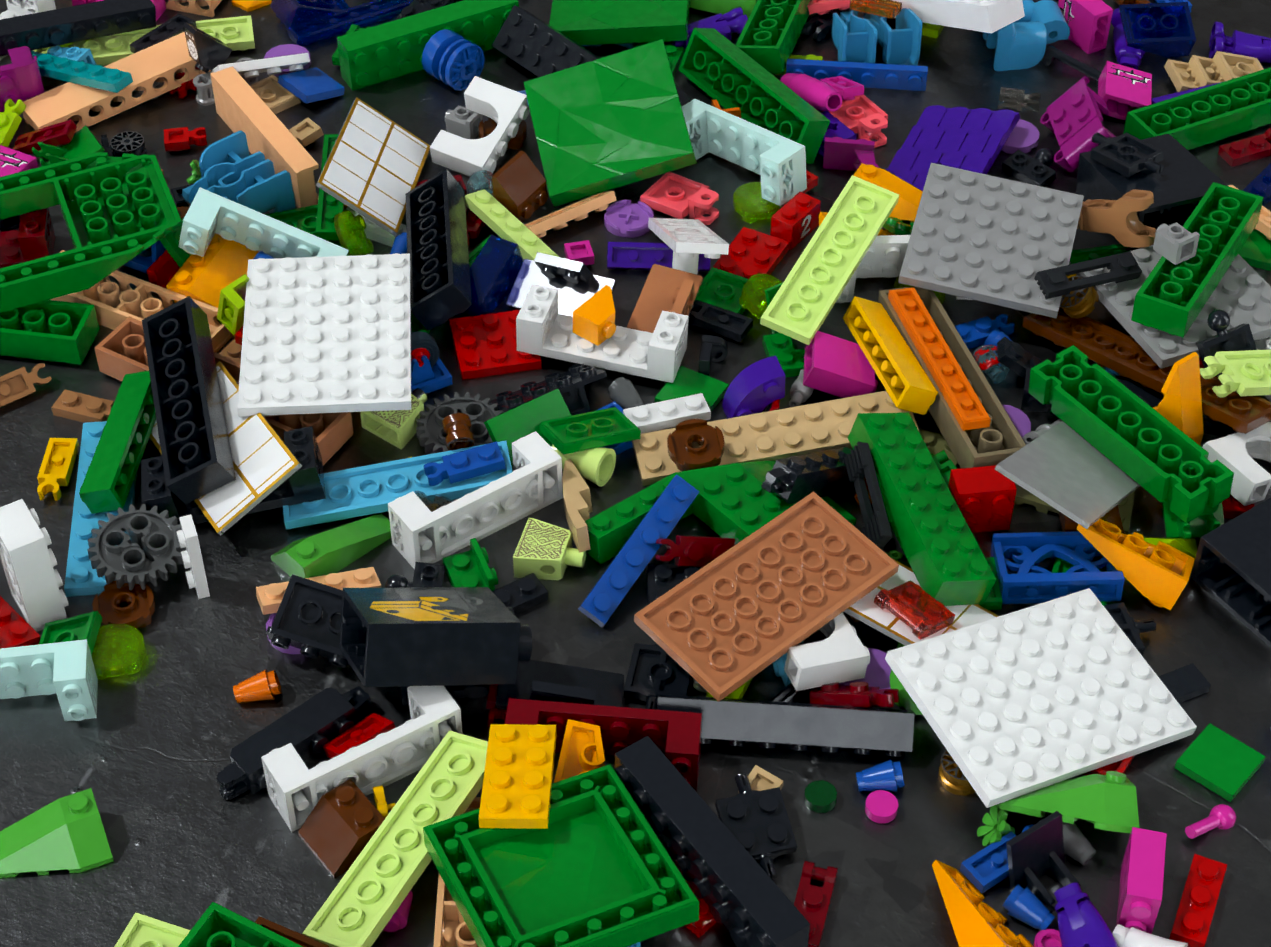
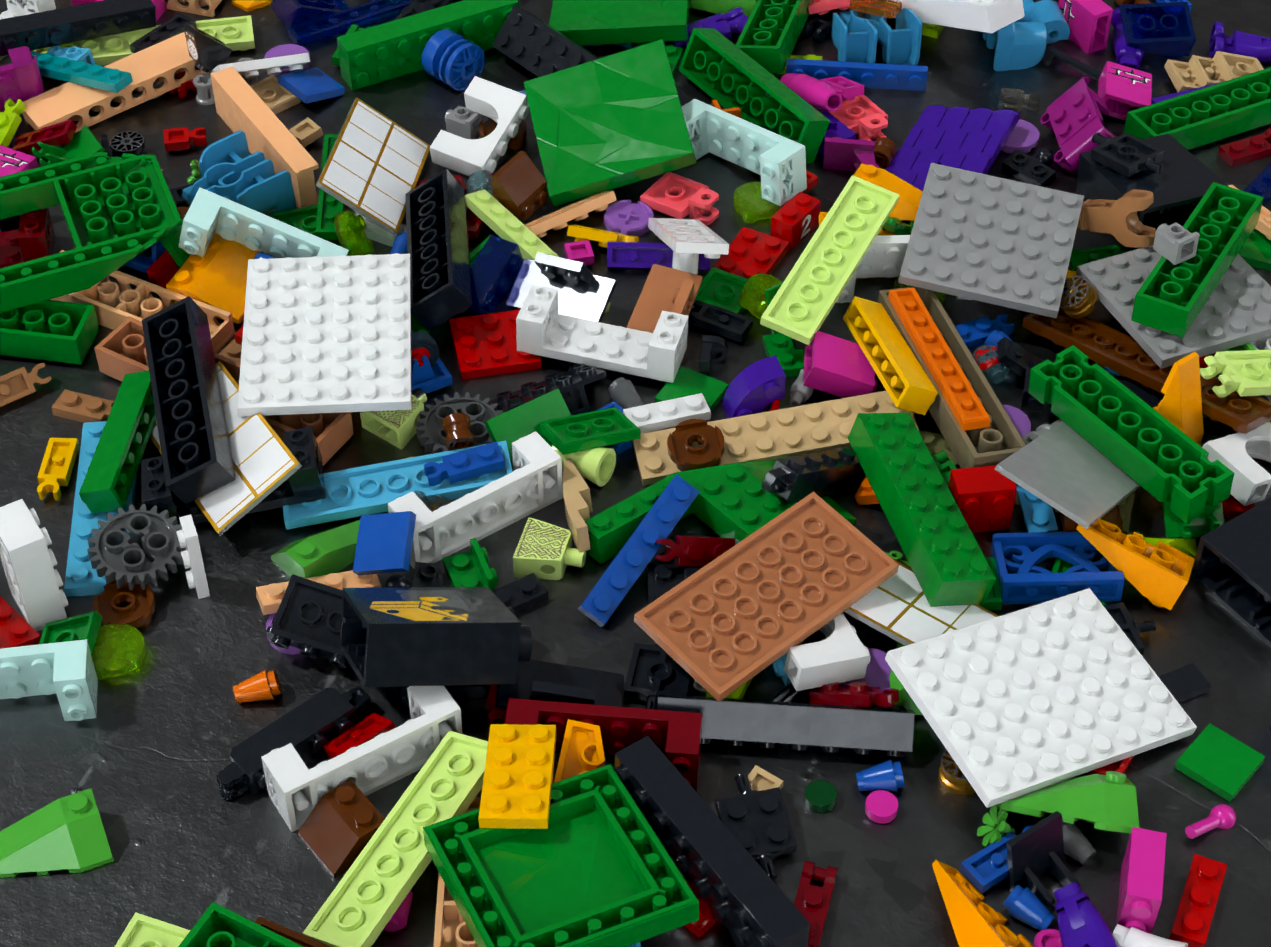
(232, 304): lime panel -> none
(380, 802): yellow piece -> none
(384, 543): none -> blue tile
(584, 233): none -> yellow plate
(596, 317): light orange slope -> none
(861, 466): black container -> none
(884, 152): none -> reddish brown wheel
(915, 609): clear red plate -> none
(1036, 513): none -> dark azure plate
(1055, 280): black container -> none
(1234, 339): black plate -> none

